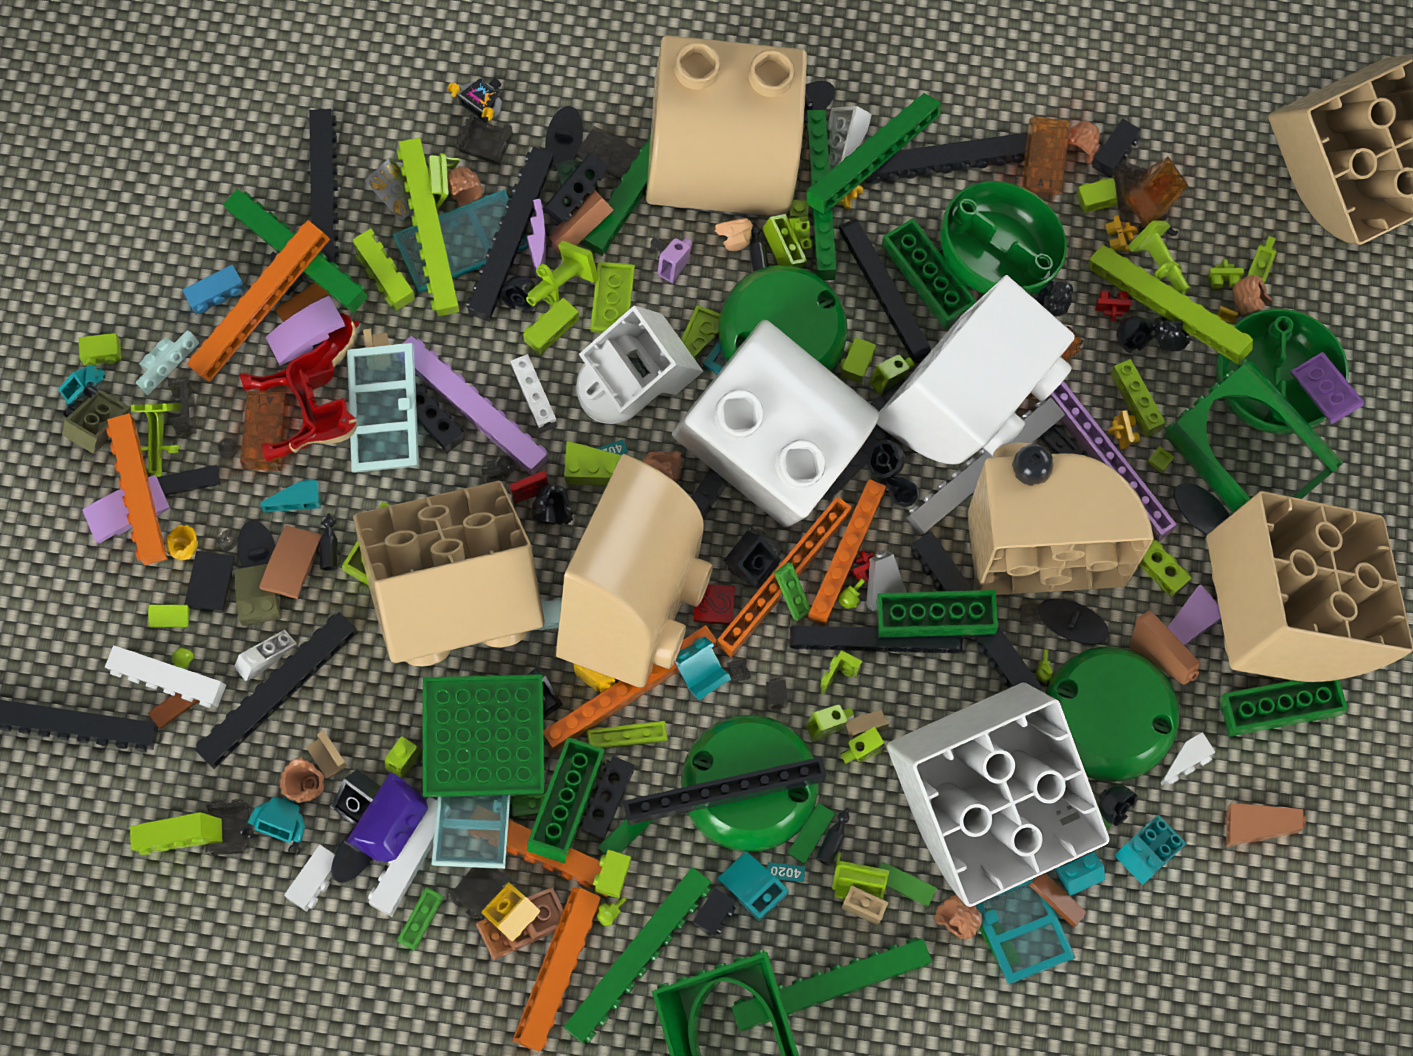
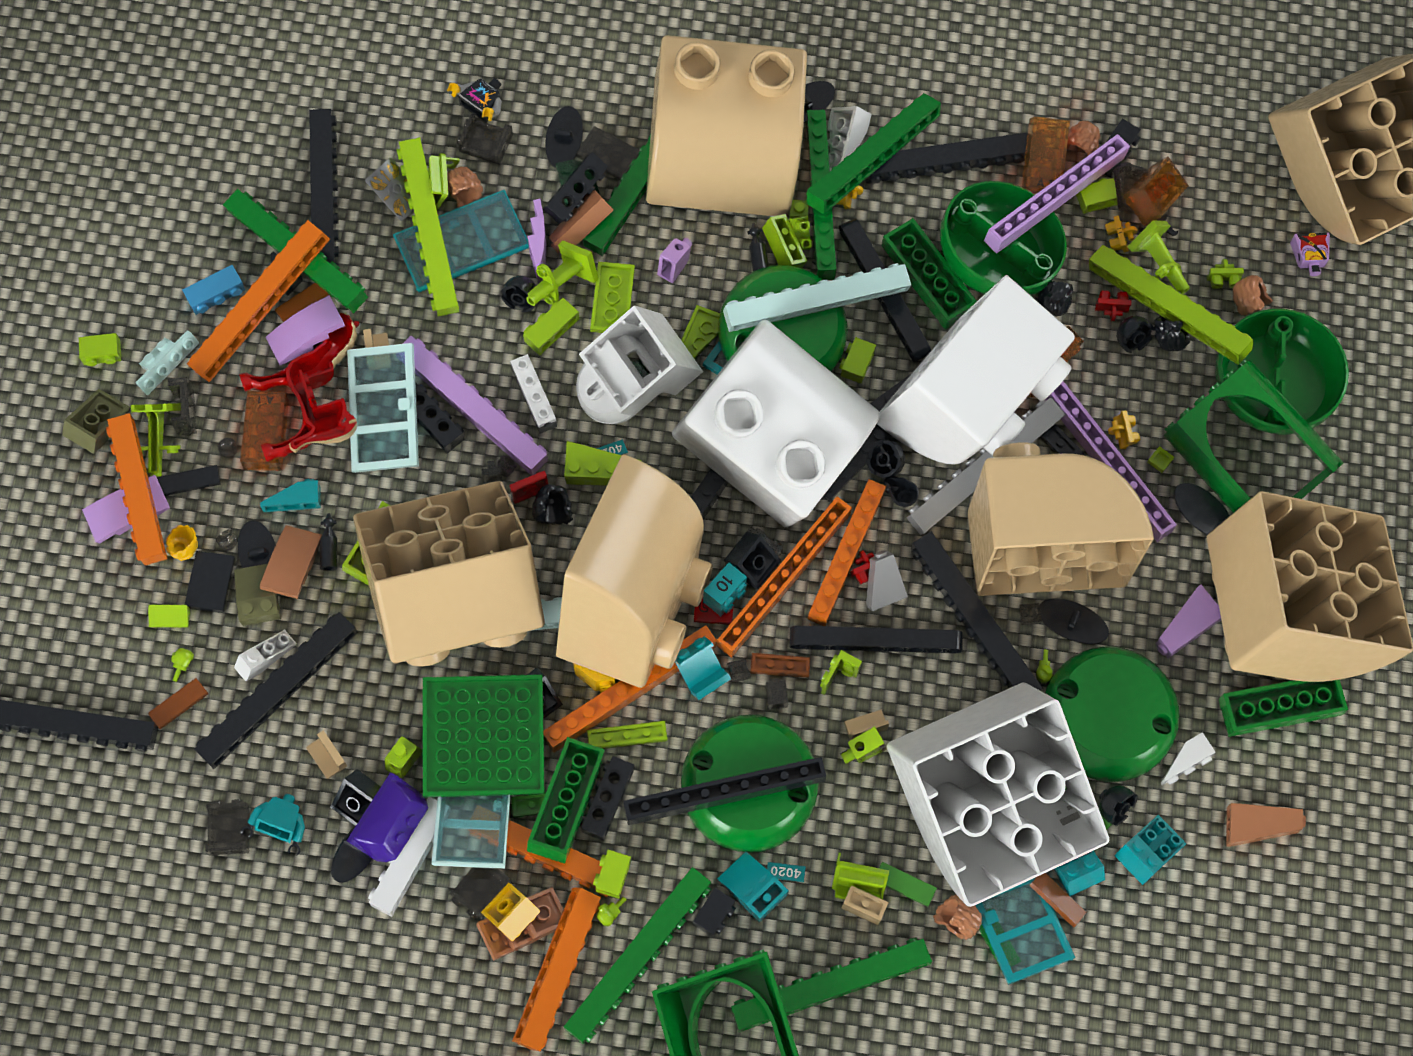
(80, 384): teal torso -> none
(165, 676): white brick -> none
(176, 833): lime wedge -> none
(301, 781): nougat hair -> none
(311, 879): white brick -> none
(382, 270): lime wedge -> none
(420, 919): bright green tile -> none
(511, 233): black brick -> none
(623, 836): green tile -> none
(658, 243): clear smoke tile -> none
(666, 462): nougat hair -> none
(725, 590): none -> teal brick
(738, 233): light nougat helmet -> none
(780, 665): none -> dark orange tile
(792, 591): bright green tile -> none
(811, 833): green tile -> none
(817, 297): none -> light aqua brick
(828, 721): lime torso -> none
(833, 840): black wheel -> none
(849, 596): lime piece -> none
(890, 373): lime torso -> none
(937, 613): green brick -> none
(1033, 464): black cylinder -> none
(1056, 194): none -> lavender brick
(1137, 398): lime brick -> none
(1156, 571): lime brick -> none
(1163, 648): nougat slope -> none
(1227, 313): yellow slope -> none
(1263, 259): lime hinge -> none
(1311, 251): none -> torso
(1327, 388): medium lavender tile -> none

